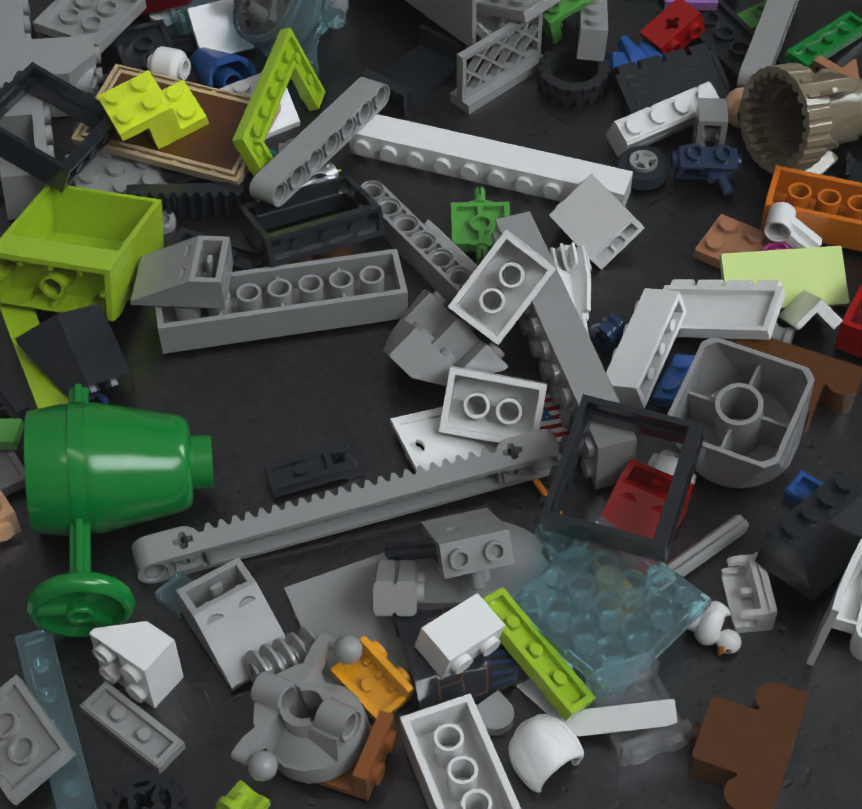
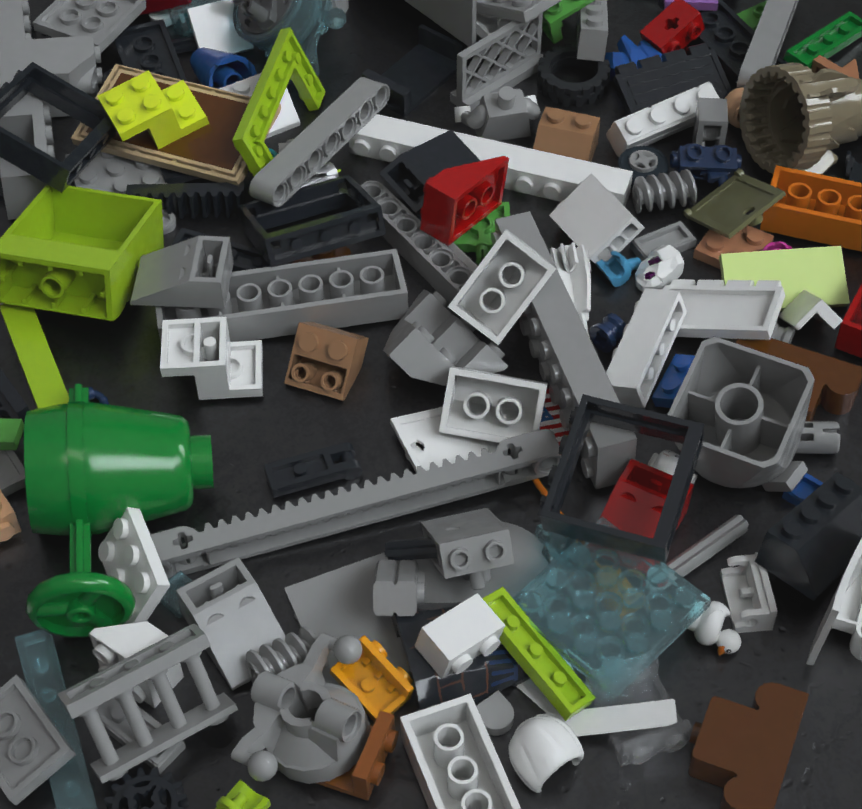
(77, 350): black slope -> none
(119, 682): none -> light grey fence
(133, 559): none -> white plate
(169, 62): white head -> none
(205, 350): none -> white bracket
(325, 359): none -> medium nougat slope
(412, 169): none -> black slope
(462, 197): none -> red slope
(500, 114): none -> light grey torso
(567, 134): none -> medium nougat slope
(618, 268): none -> dark azure piece
(659, 268): none -> white rock
(662, 189): none -> light grey piece
(674, 235): none -> light grey tile
(727, 205): none -> olive container
(785, 227): white piece -> none
(788, 479): none -> light grey tile
(819, 438): none -> light grey arm

